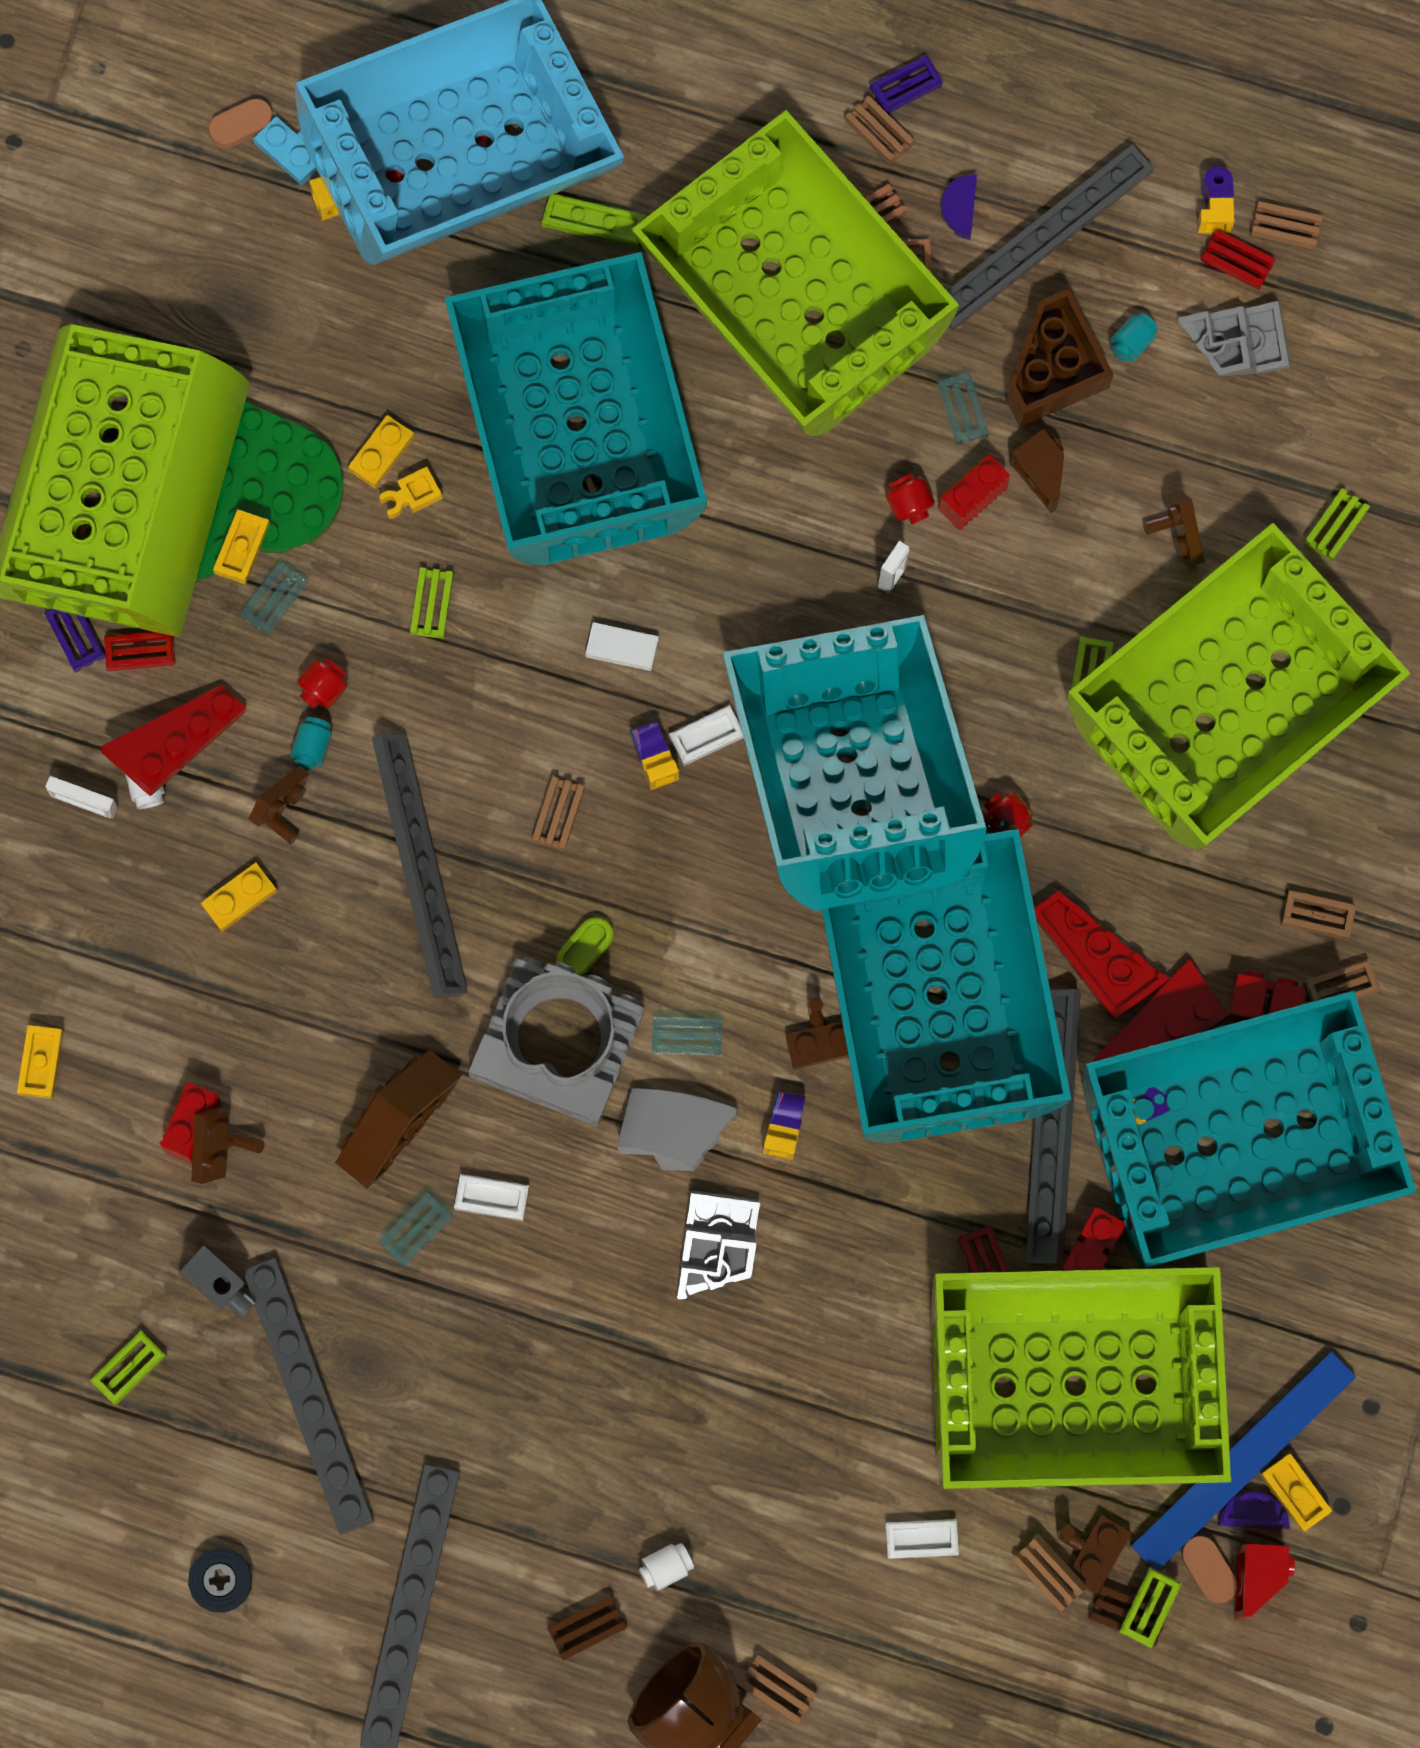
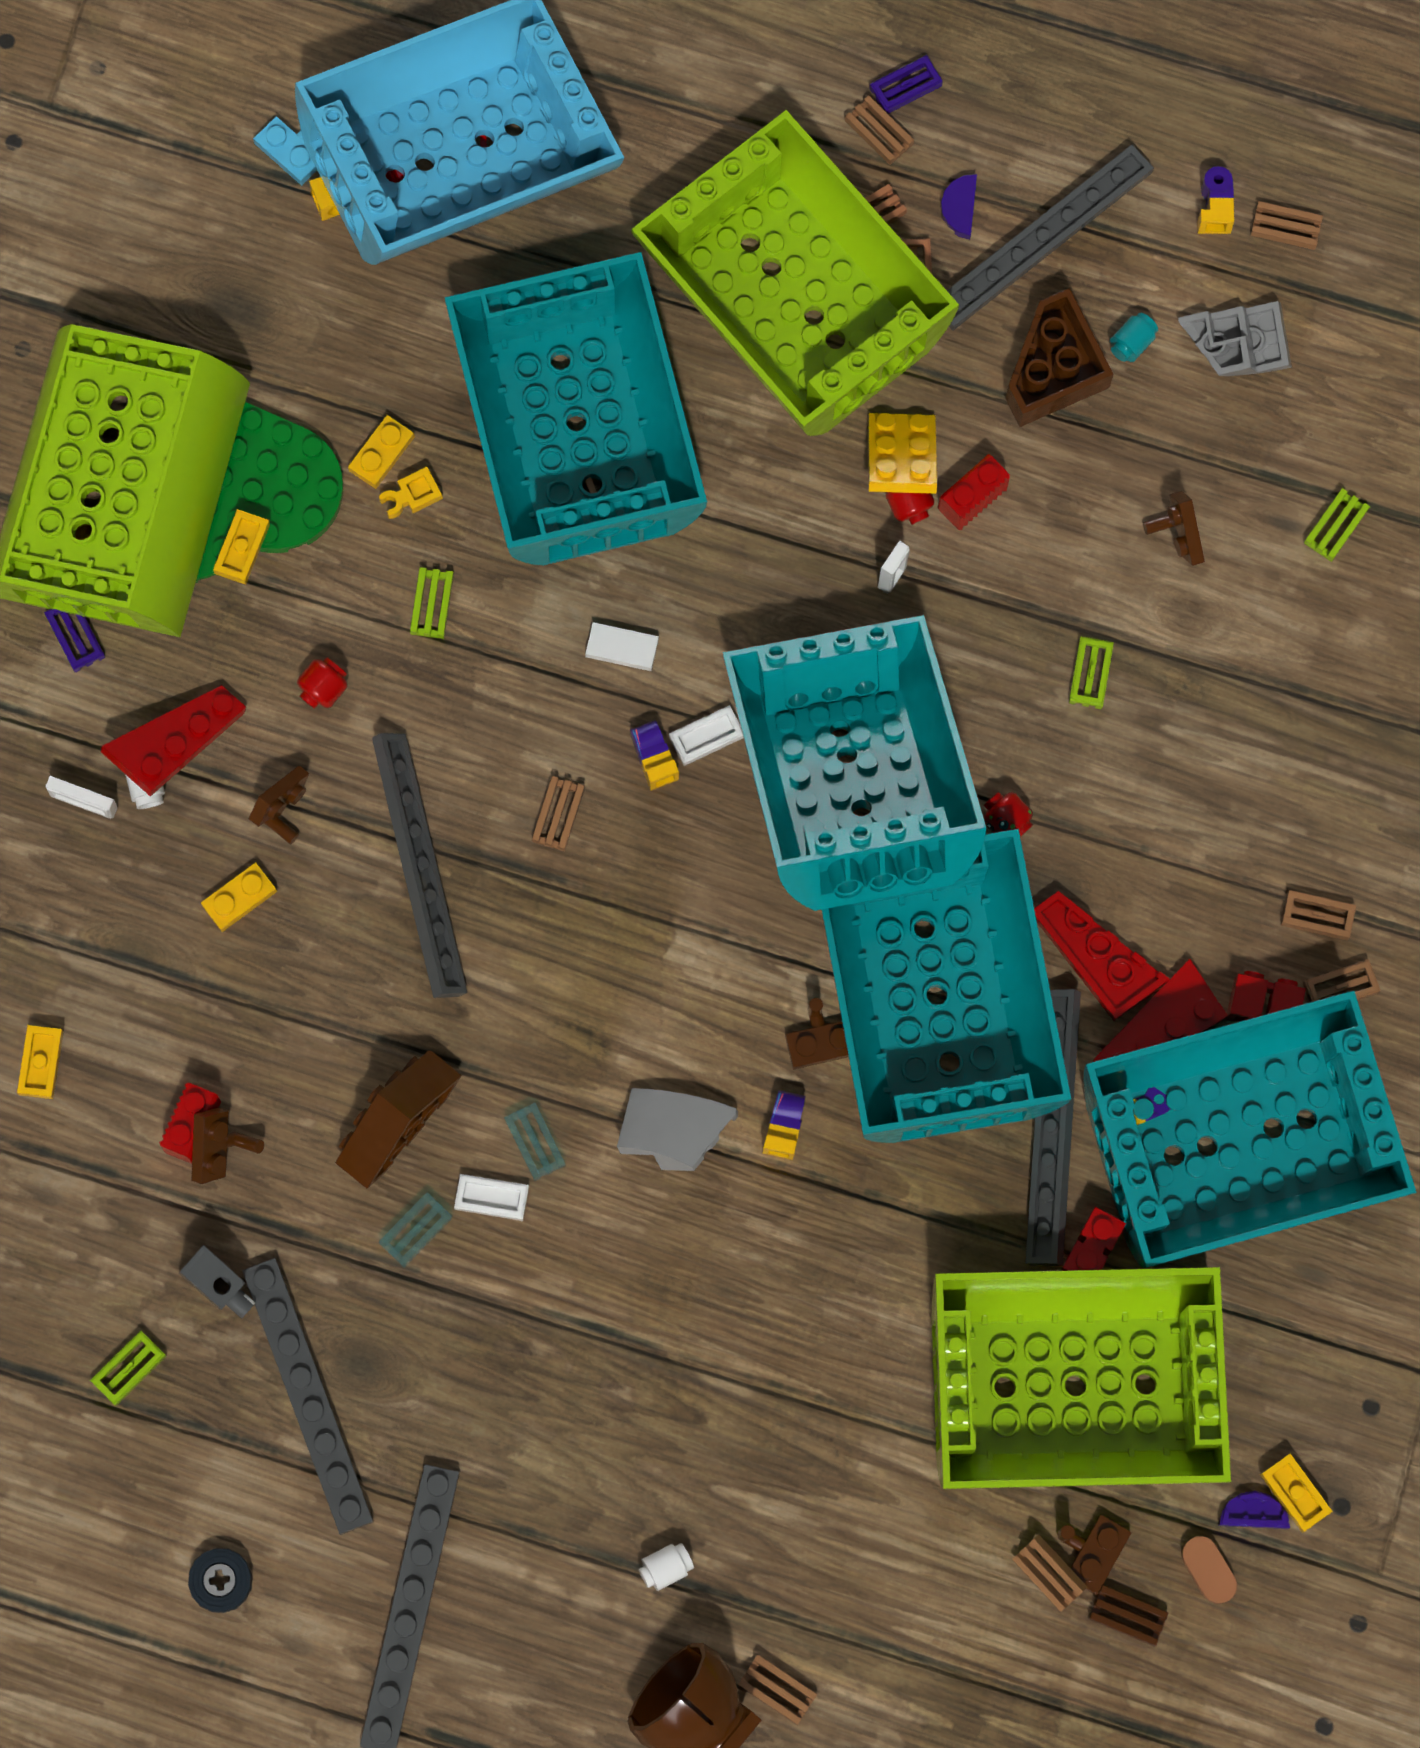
(138, 663): red tile -> none
(240, 123): nougat tile -> none
(257, 621): clear light blue tile -> none
(311, 743): teal brick -> none
(503, 1067): light grey hose -> none
(547, 1168): none -> clear light blue tile
(559, 1641): reddish brown tile -> none
(586, 945): lime tile -> none
(591, 220): lime tile -> none
(688, 1023): clear light blue tile -> none
(717, 1242): slope -> none
(902, 453): none -> yellow plate
(922, 1539): white tile -> none
(969, 434): clear light blue tile -> none
(975, 1236): red tile -> none
(1041, 466): reddish brown slope -> none
(1137, 1634): lime tile -> none
(1197, 666): lime slope -> none
(1242, 248): red tile -> none
(1246, 1460): blue tile -> none
(1259, 1576): red slope -> none

